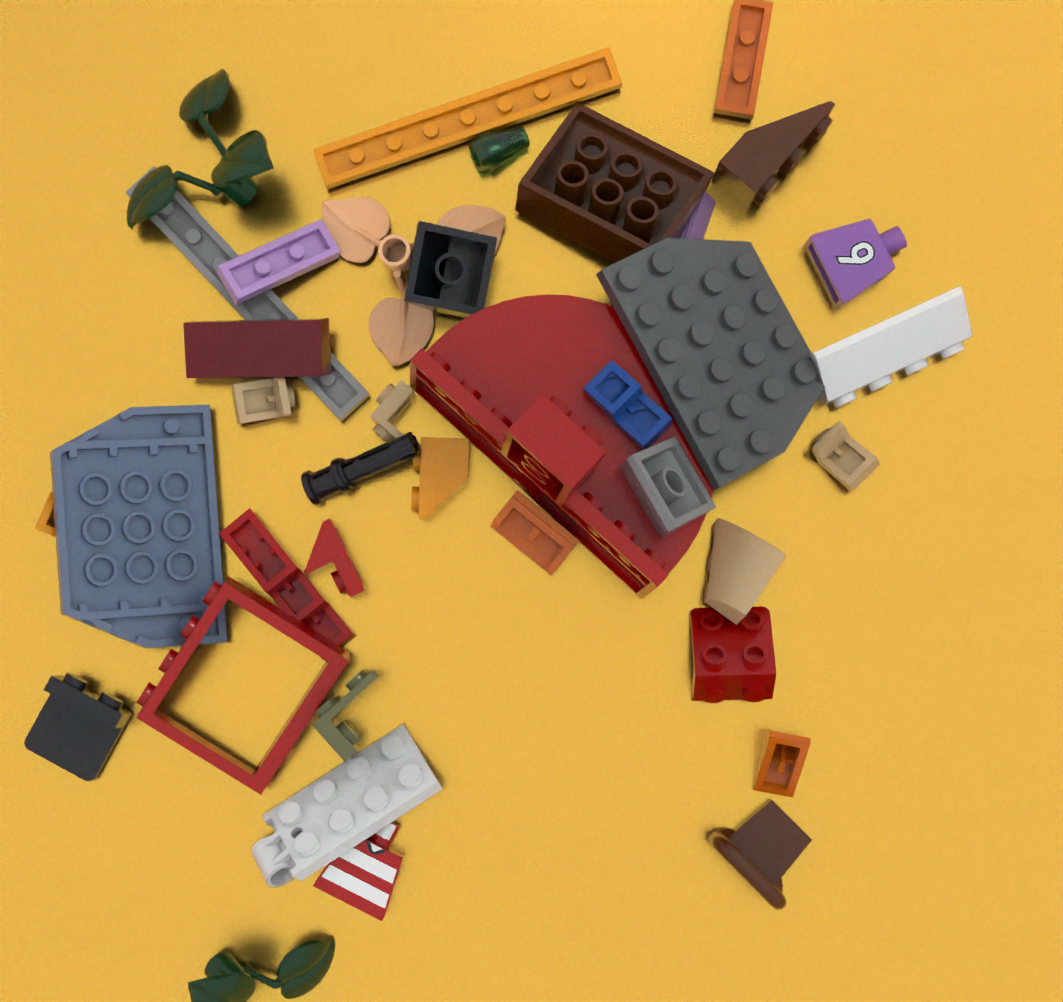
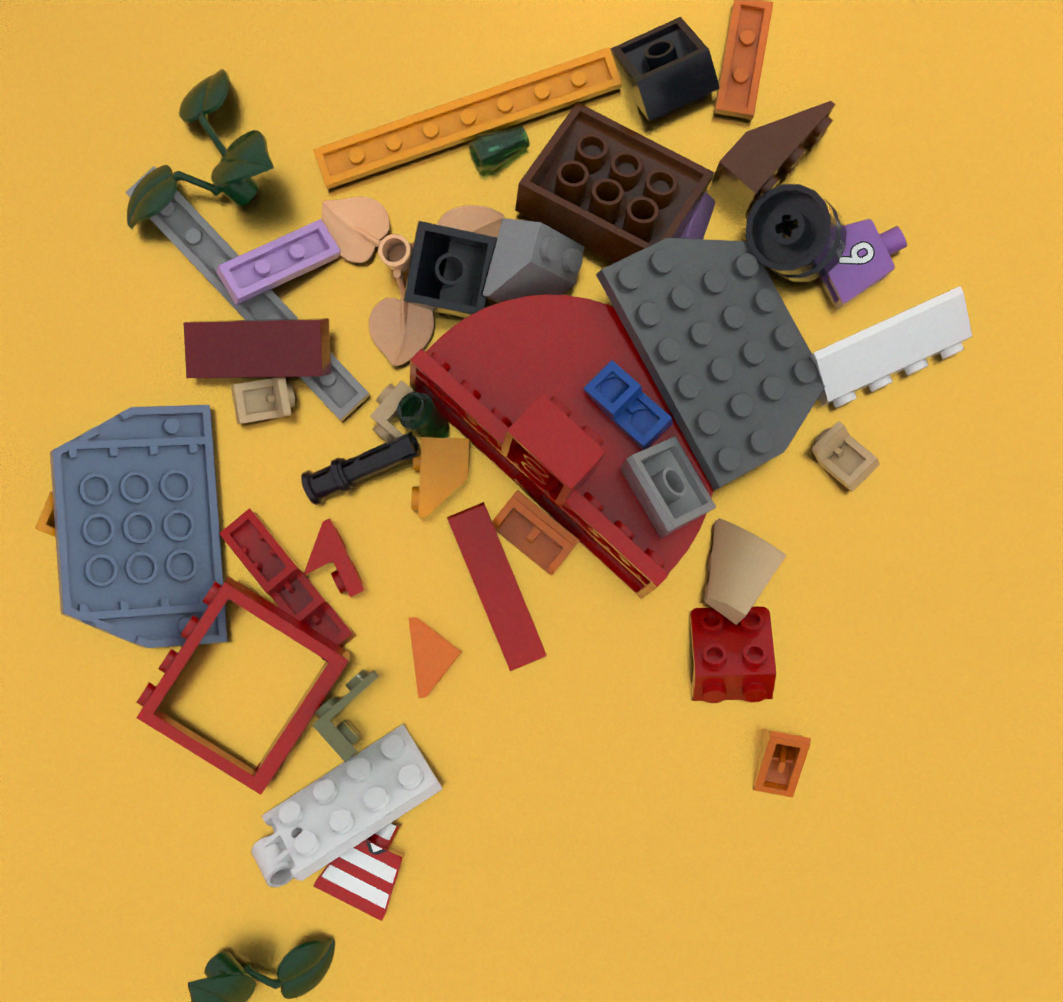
(77, 726): black bracket -> none
(421, 415): none -> clear green cone
(431, 655): none -> orange slope
(496, 586): none -> red slope
(531, 261): none -> light grey slope
(666, 68): none -> black slope
(763, 850): reddish brown piece -> none
(796, 233): none -> black wheel

